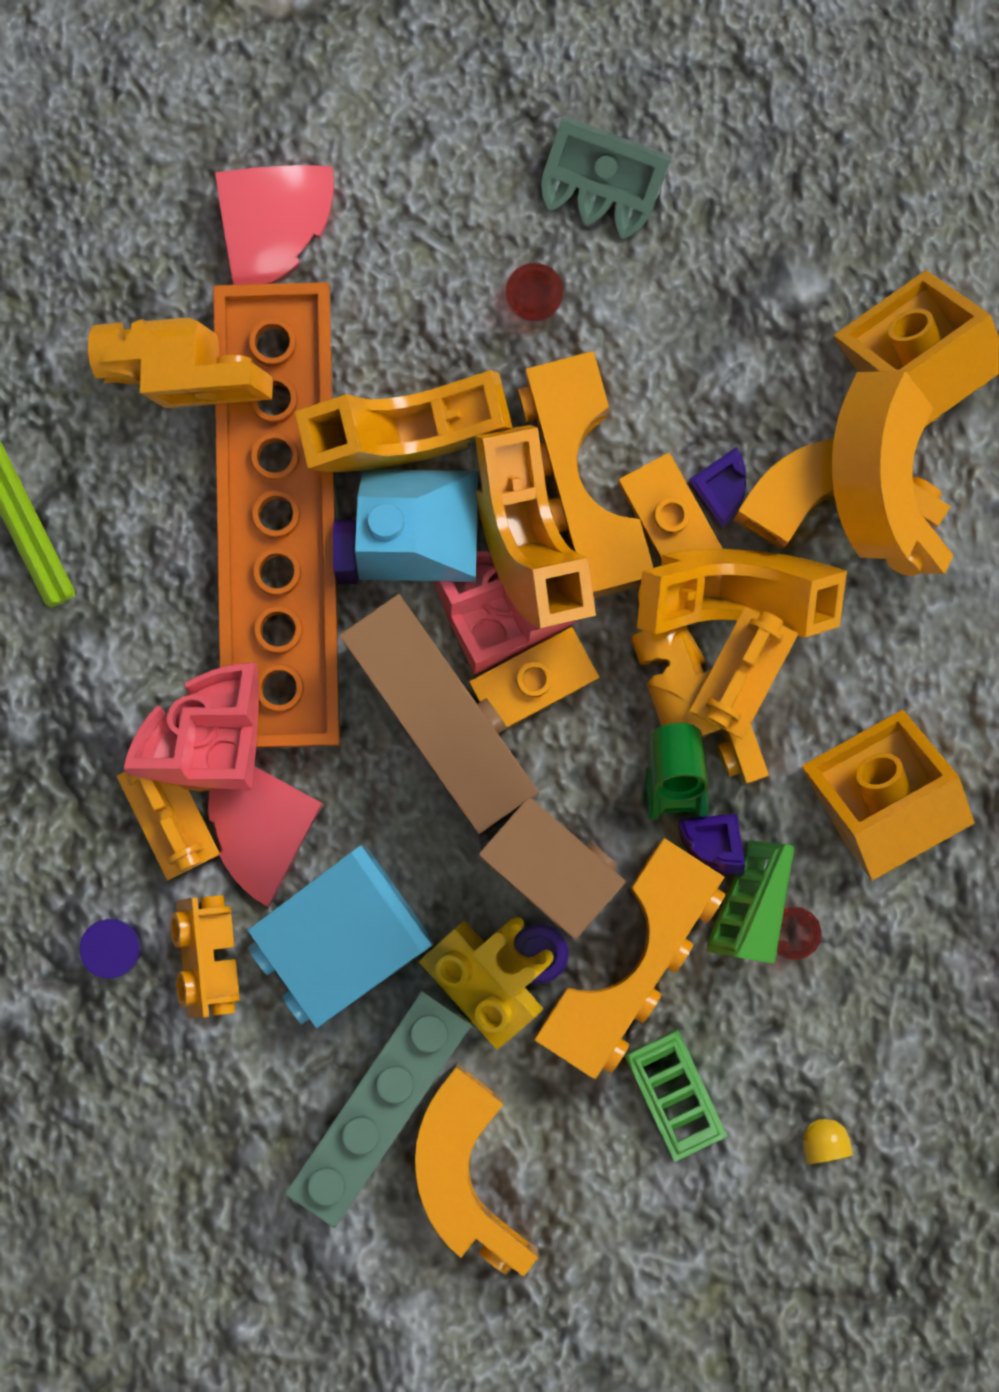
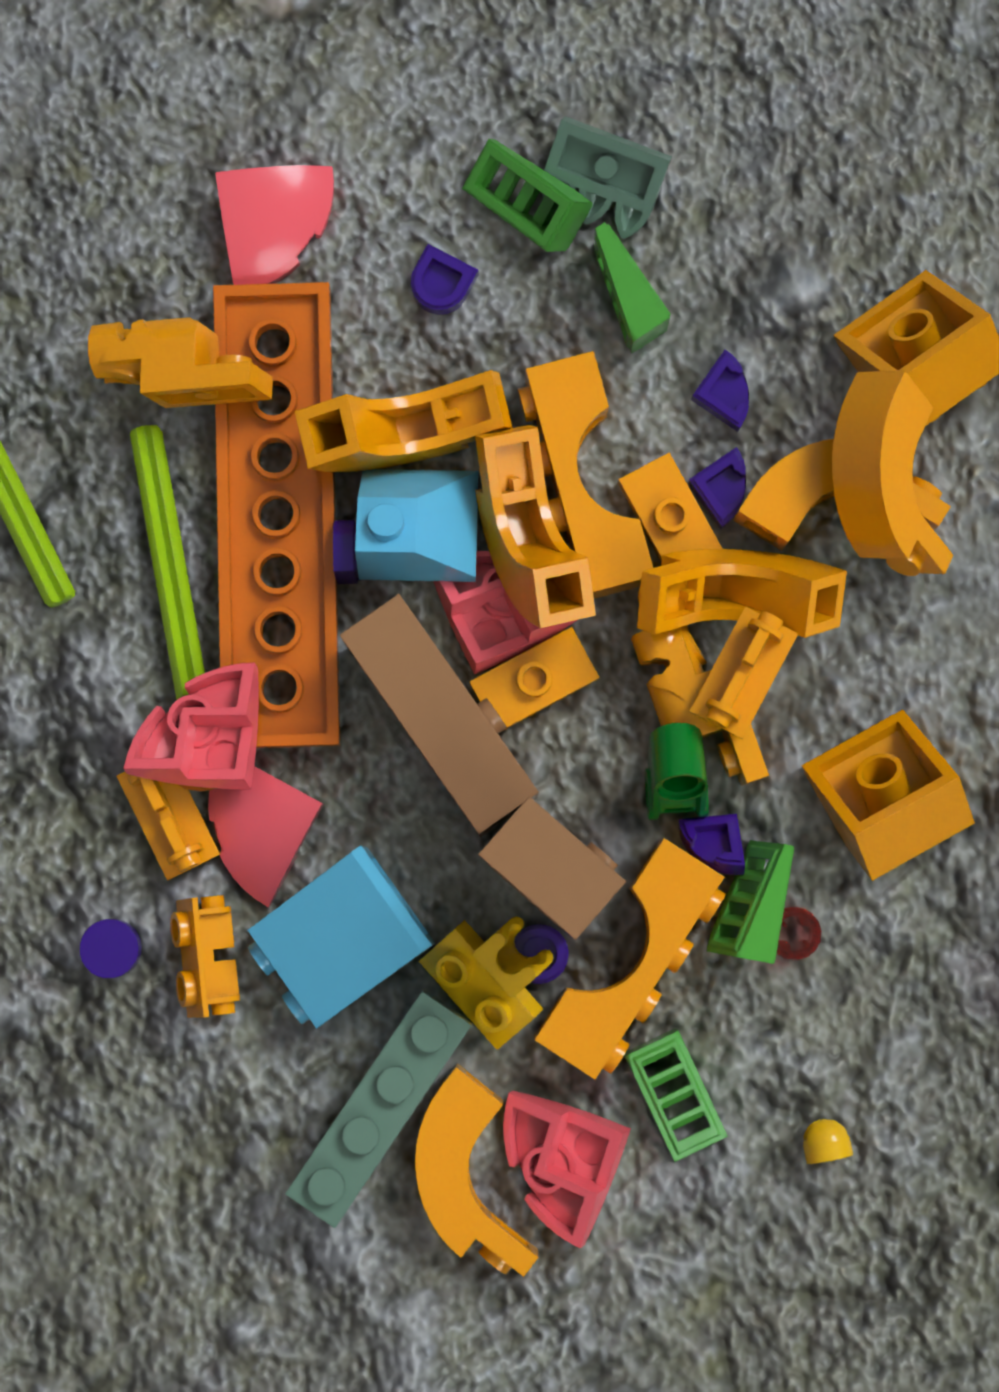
(167, 556): none -> lime axle
(441, 281): none -> dark purple tile
(534, 292): clear red plate -> none
(559, 212): none -> bright green slope
(564, 1160): none -> coral brick
(635, 302): none -> bright green slope
(725, 392): none -> dark purple tile

